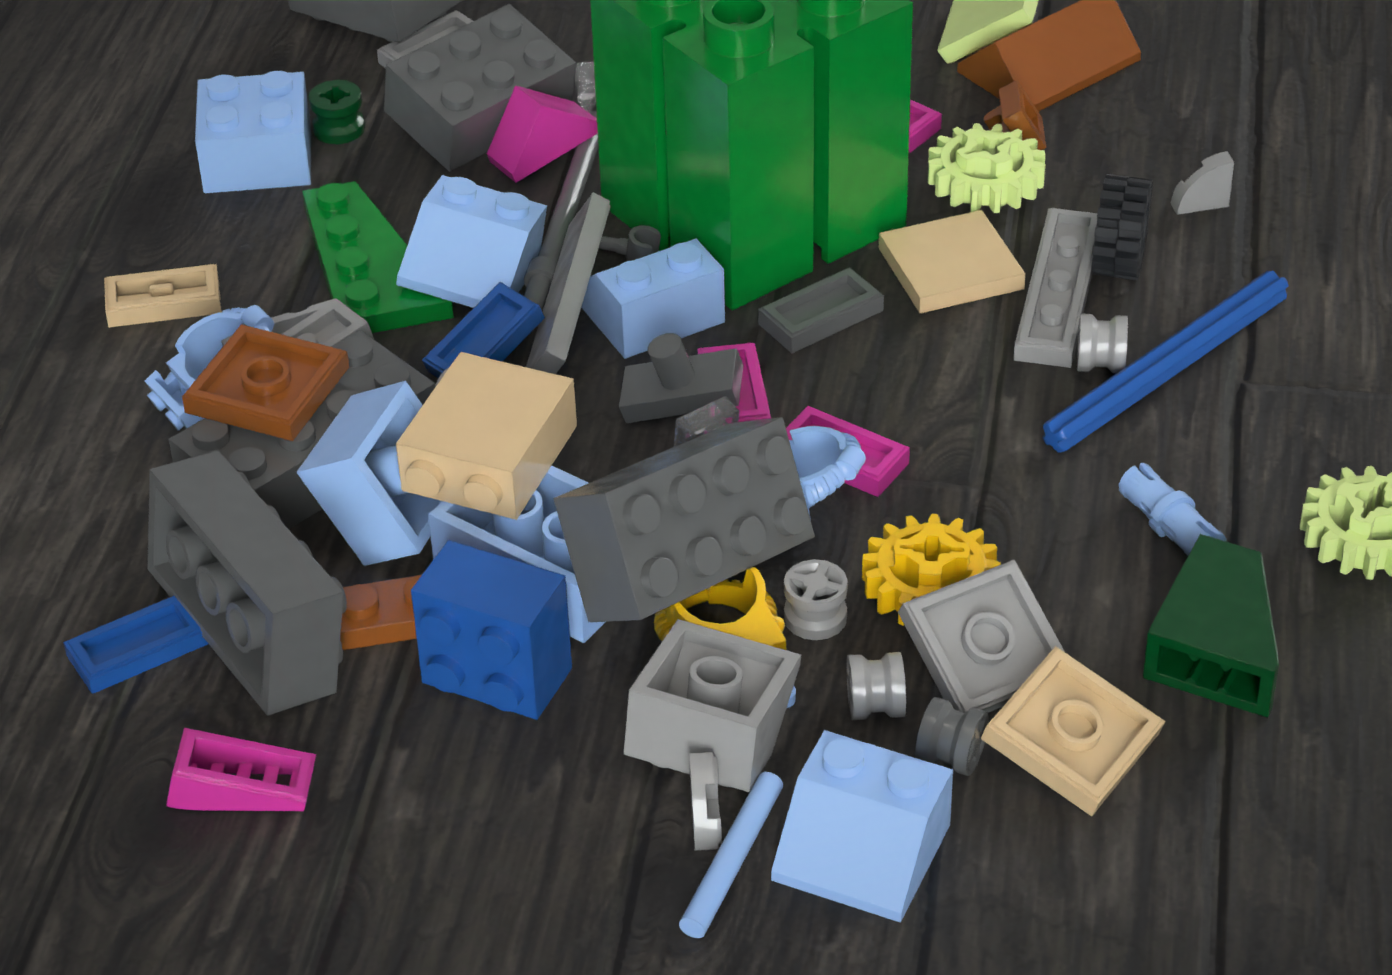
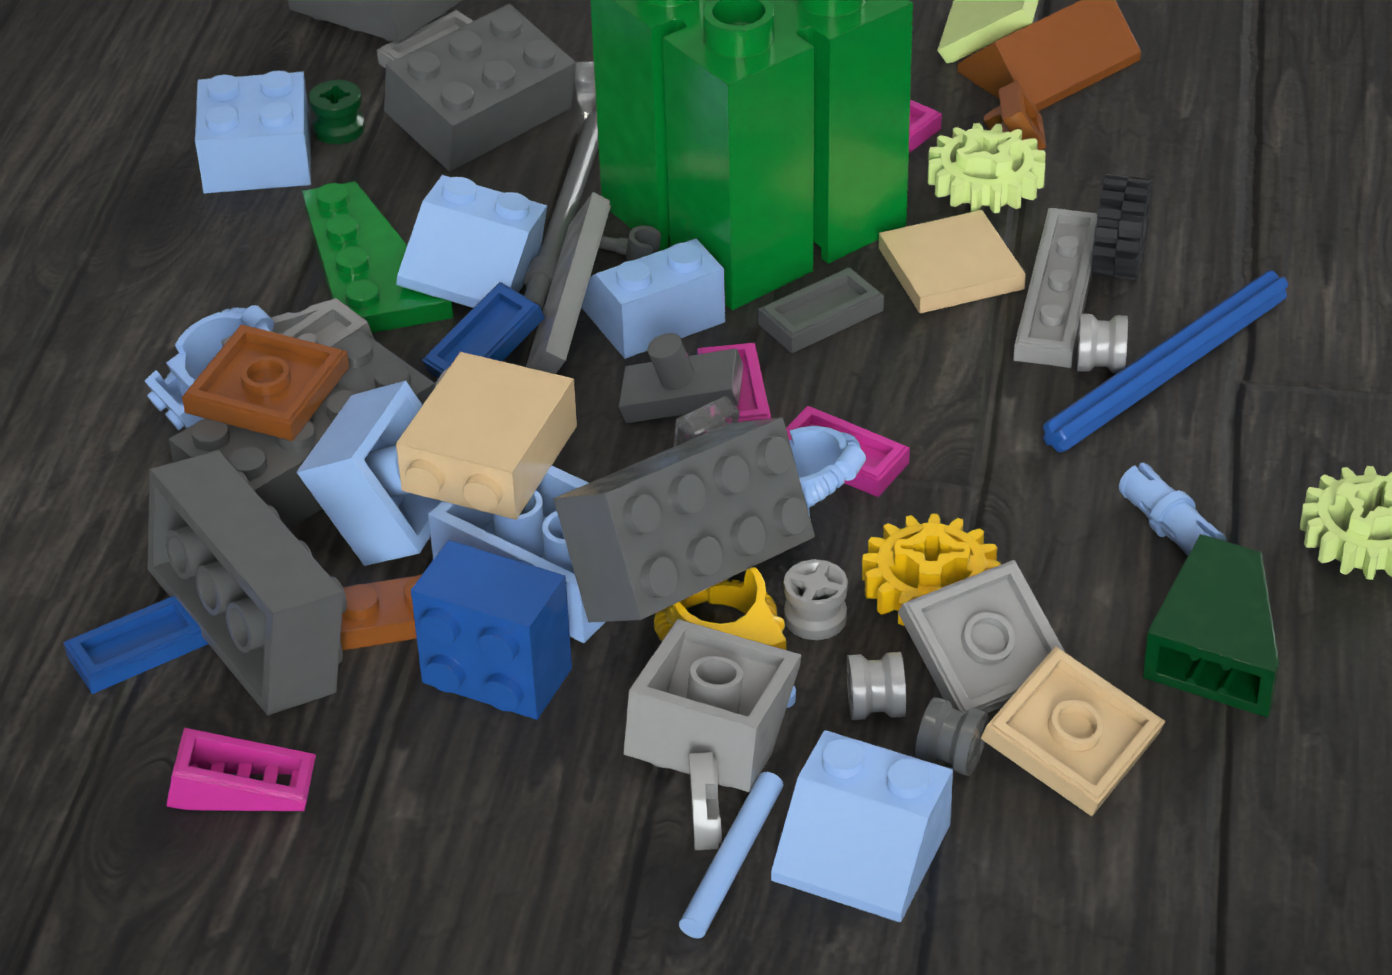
(162, 295): tan tile -> none
(537, 131): dark pink slope -> none
(1206, 187): light grey tile -> none

